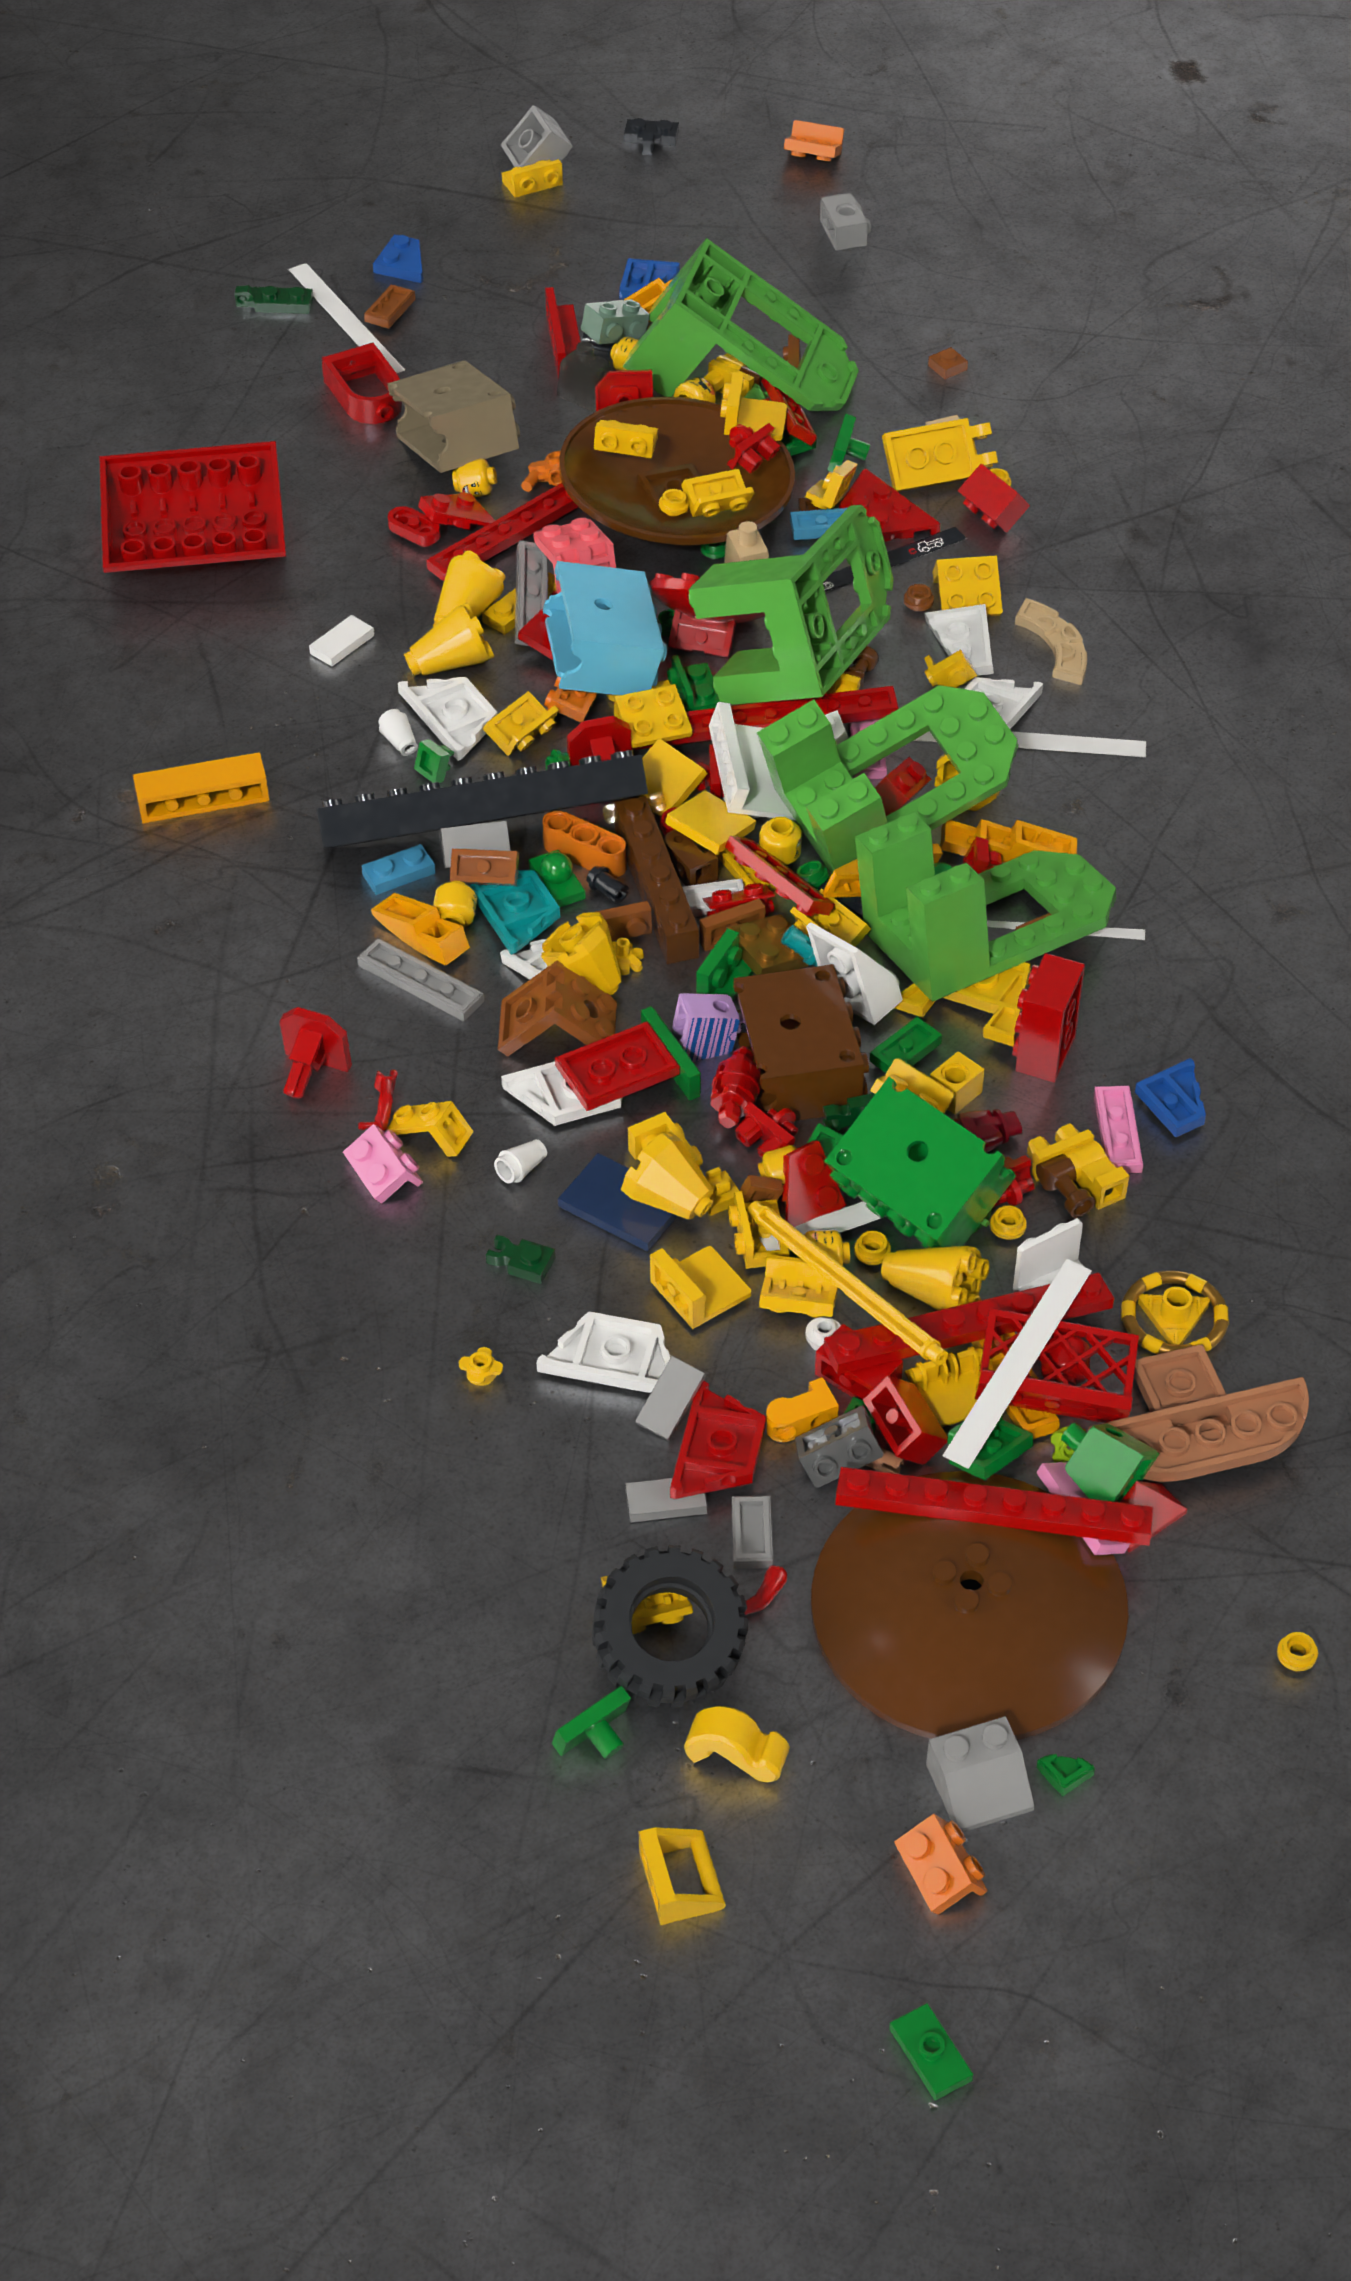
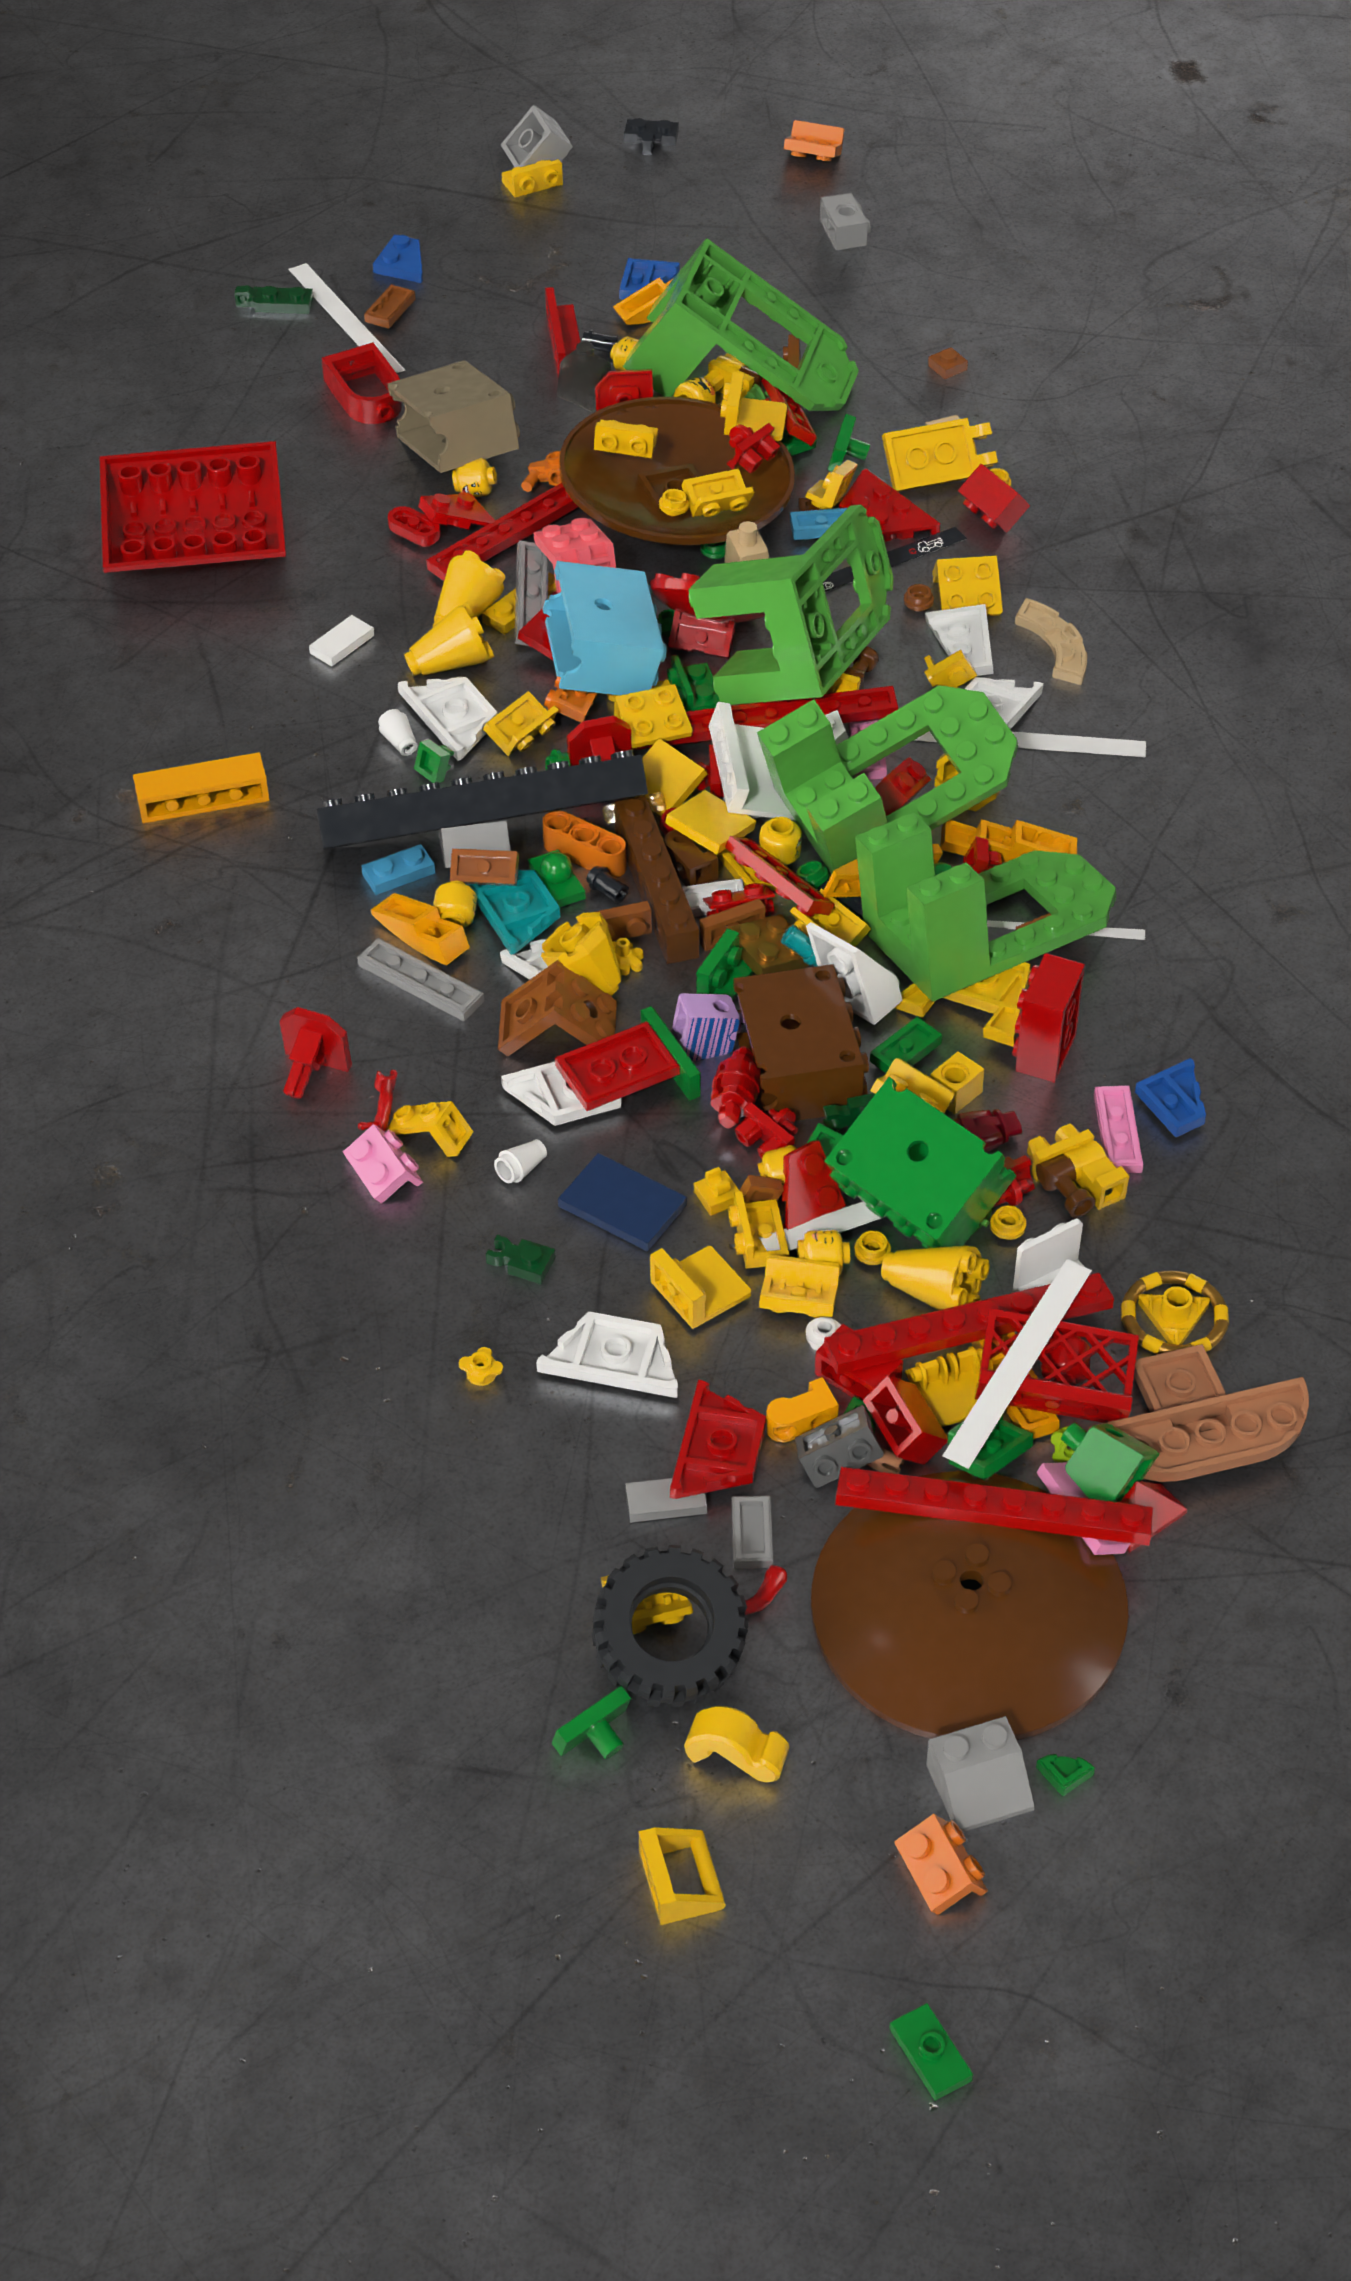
(614, 320): sand green brick -> none
(646, 1131): yellow bracket -> none
(669, 1179): yellow cone -> none
(670, 1398): light grey tile -> none
(853, 1287): yellow piece -> none
(1299, 1643): yellow plate -> none

